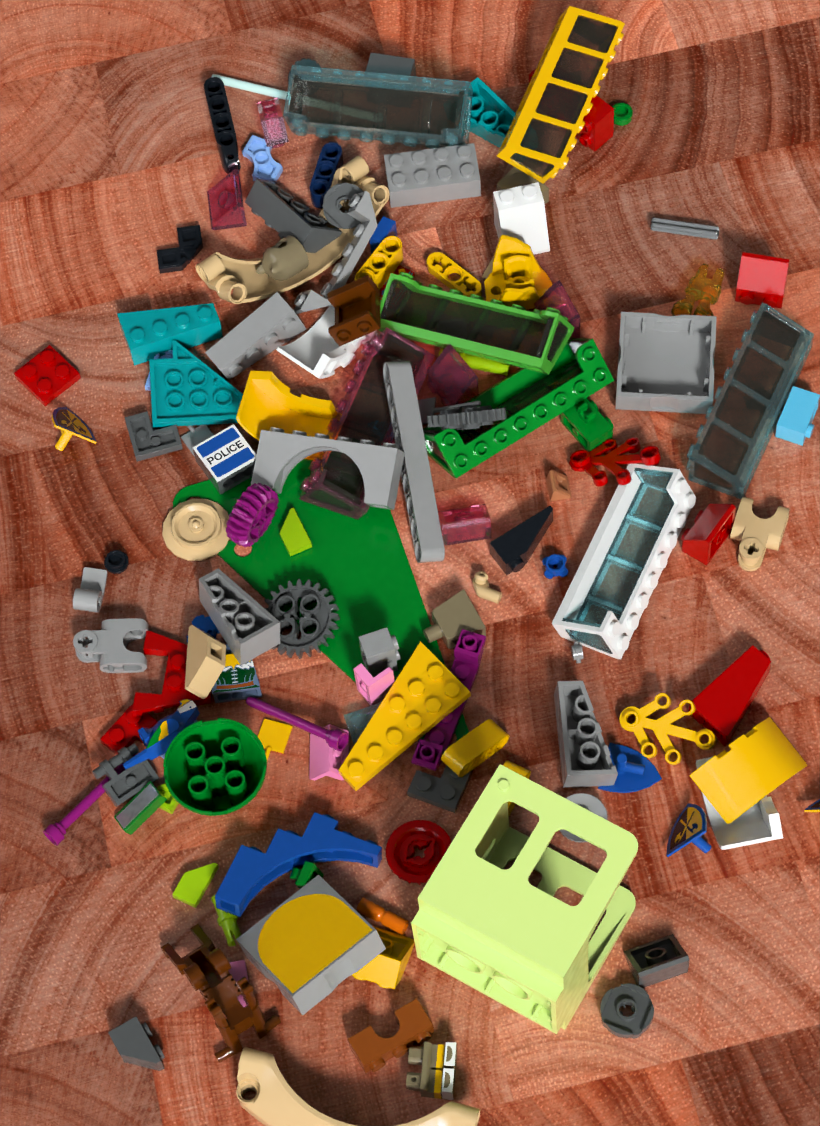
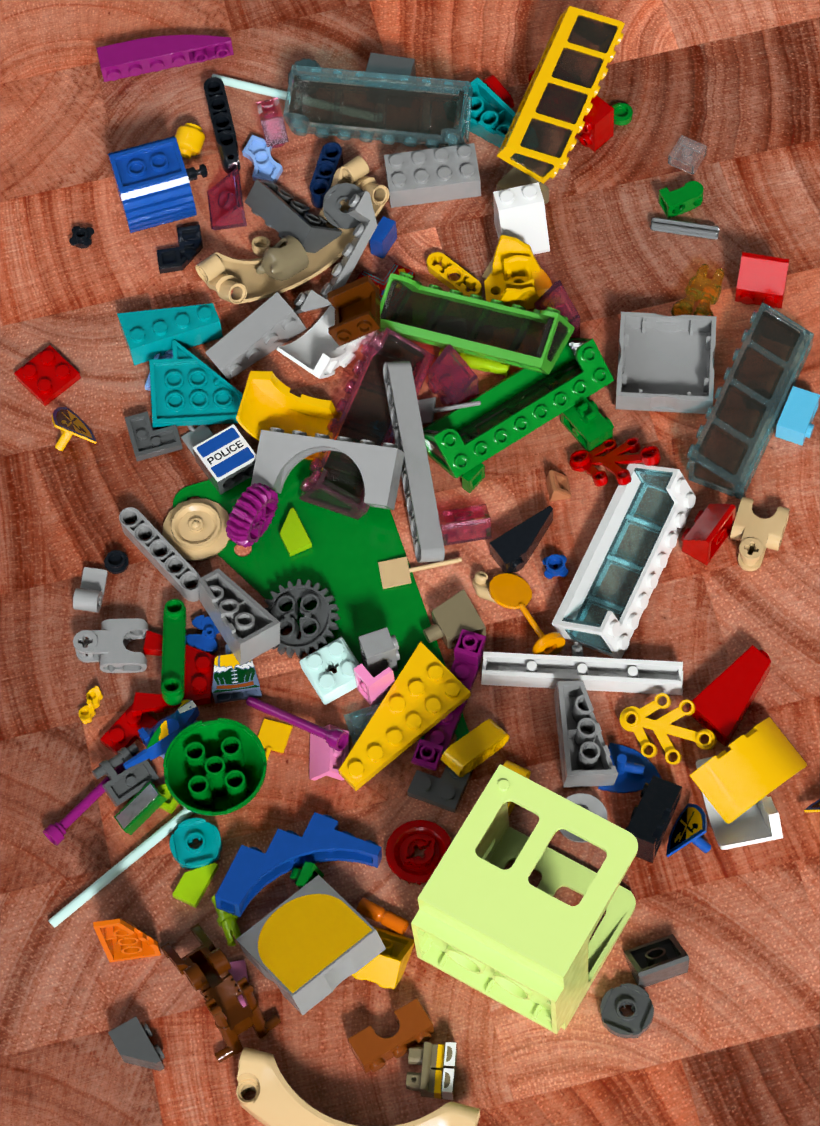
(81, 242): none -> black plate
(93, 700): none -> yellow piece
(121, 866): none -> light aqua piece
(125, 940): none -> orange wedge
(154, 183): none -> blue piece
(155, 545): none -> light grey beam
(159, 53): none -> magenta slope
(174, 652): none -> green piece
(190, 140): none -> yellow head
(204, 662): tan slope -> none
(206, 853): none -> teal plate
(259, 245): none -> tan hinge
(317, 667): none -> light aqua brick
(382, 258): yellow beam -> none
(397, 571): none -> tan piece
(466, 417): dark grey gear -> none
(473, 477): none -> green tile
(499, 90): none -> red beam
(516, 593): none -> light orange piece
(595, 672): none -> white tile
(653, 816): none -> black wedge
(681, 199): none -> green leg
(687, 154): none -> clear piece

